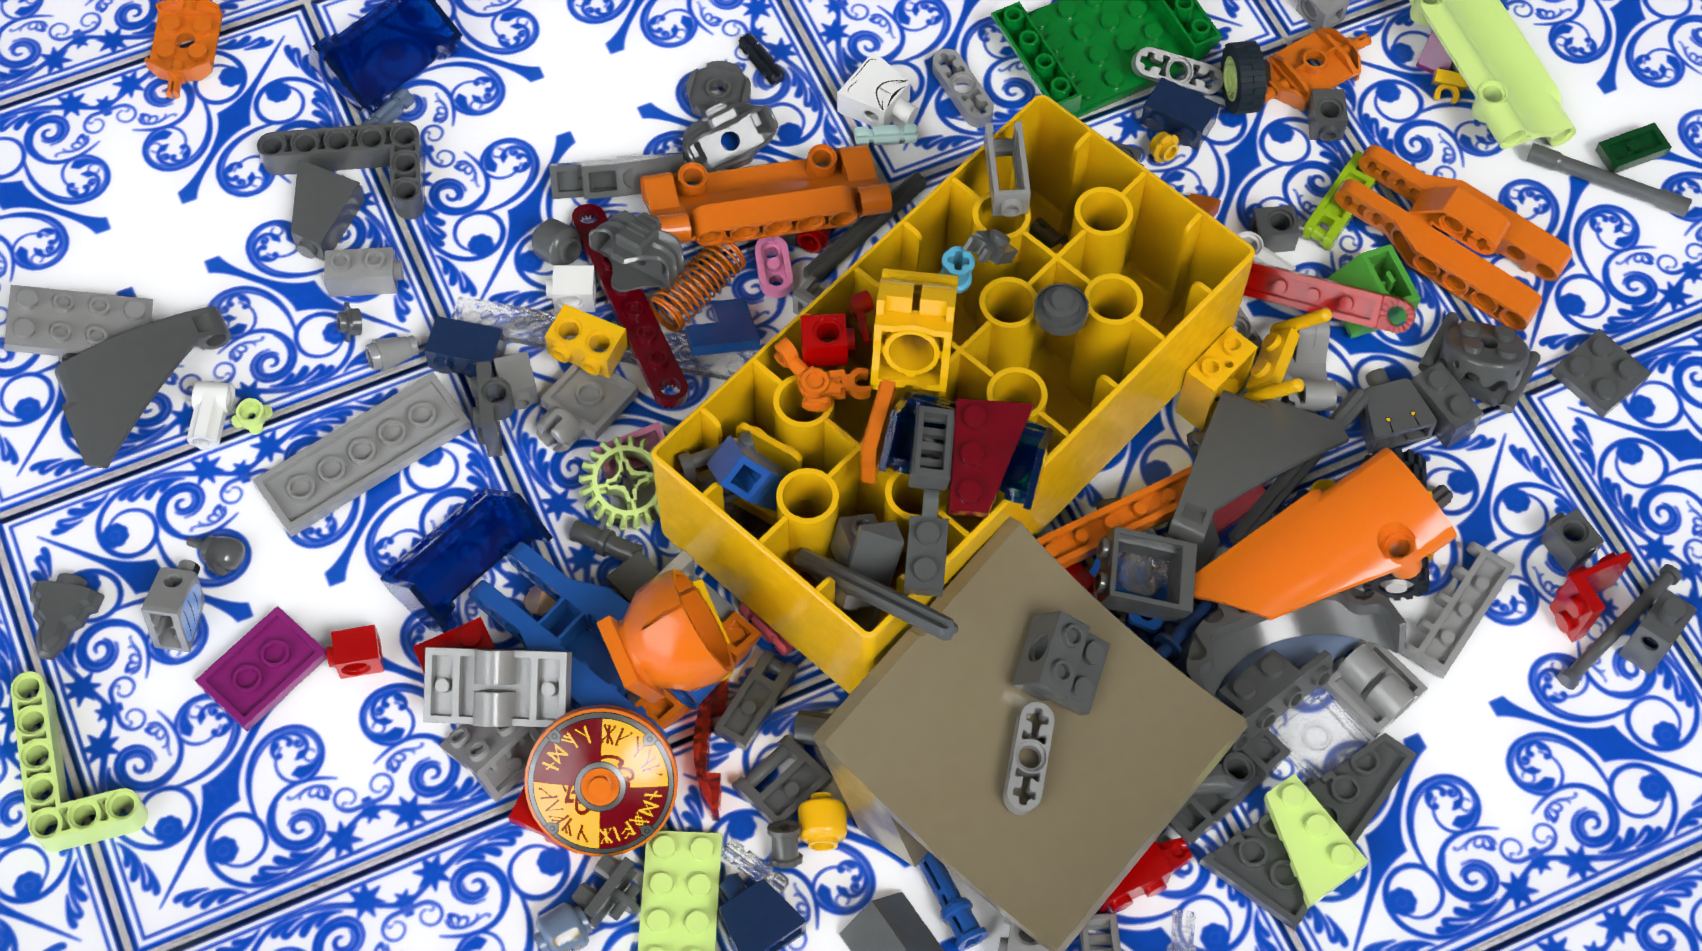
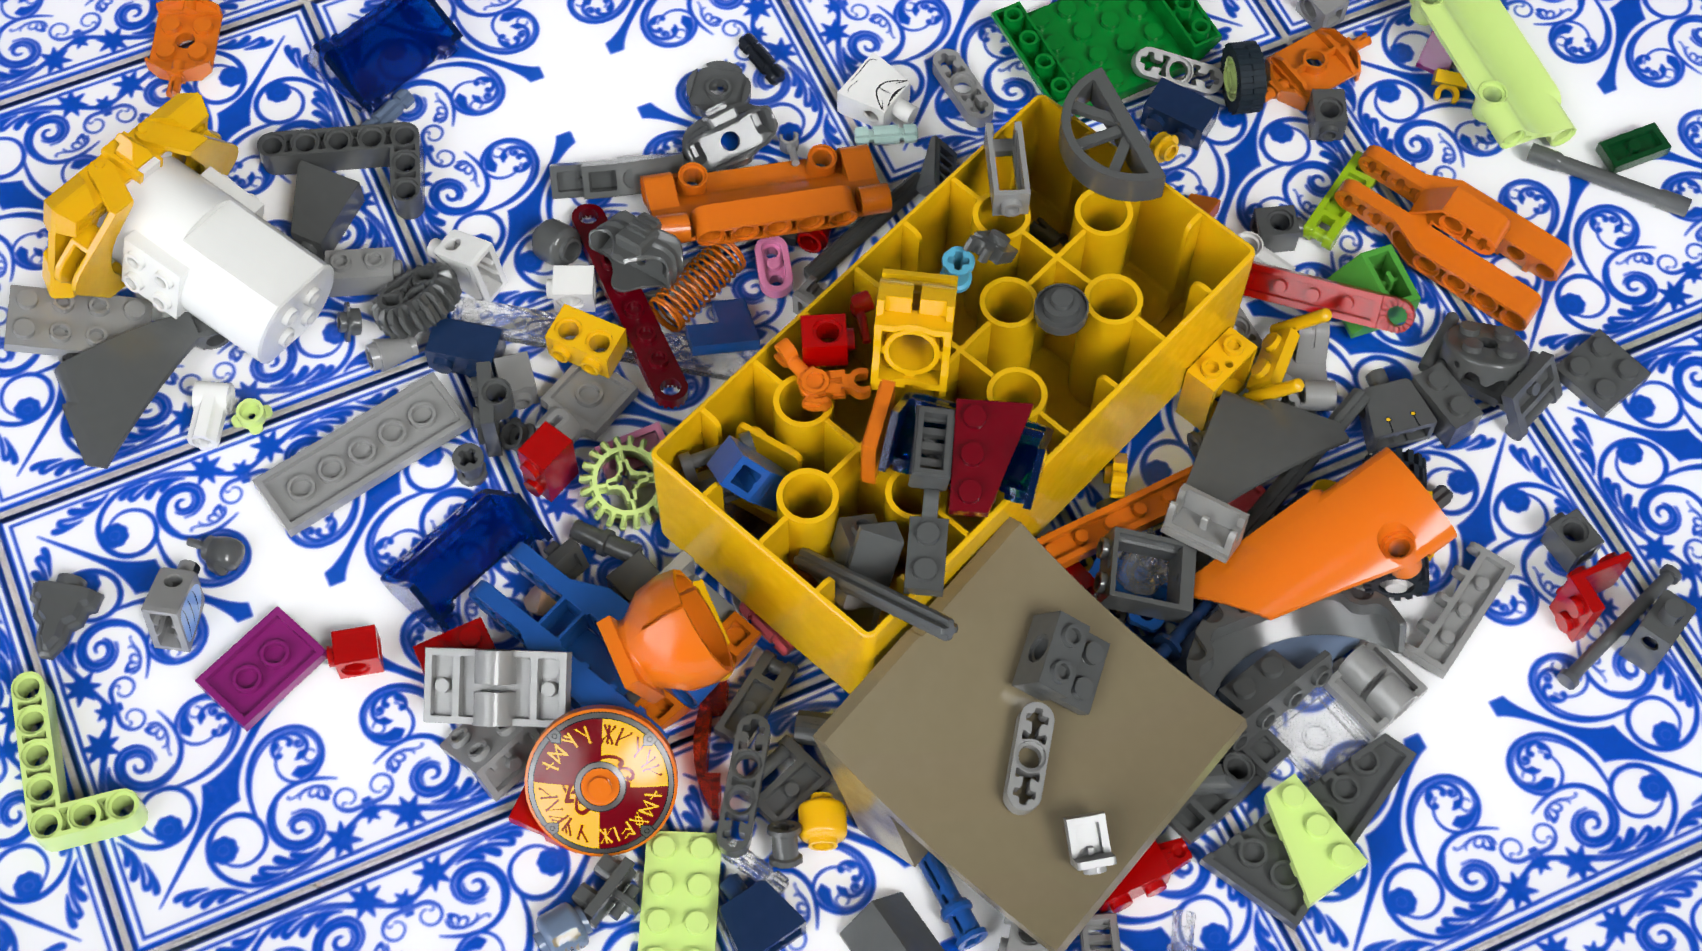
(182, 235): none -> white piece
(416, 300): none -> dark grey gear
(469, 464): none -> dark grey bush
(472, 262): none -> white torso
(510, 434): none -> dark grey plate
(547, 462): none -> red brick
(567, 558): none -> dark grey tile
(745, 785): none -> dark grey beam
(790, 147): none -> light grey hand
(930, 173): none -> dark grey slope
(1089, 842): none -> bracket
(1116, 476): none -> yellow plate
(1147, 176): none -> dark grey window
(1205, 523): none -> light grey hinge
(1531, 394): none -> dark grey plate

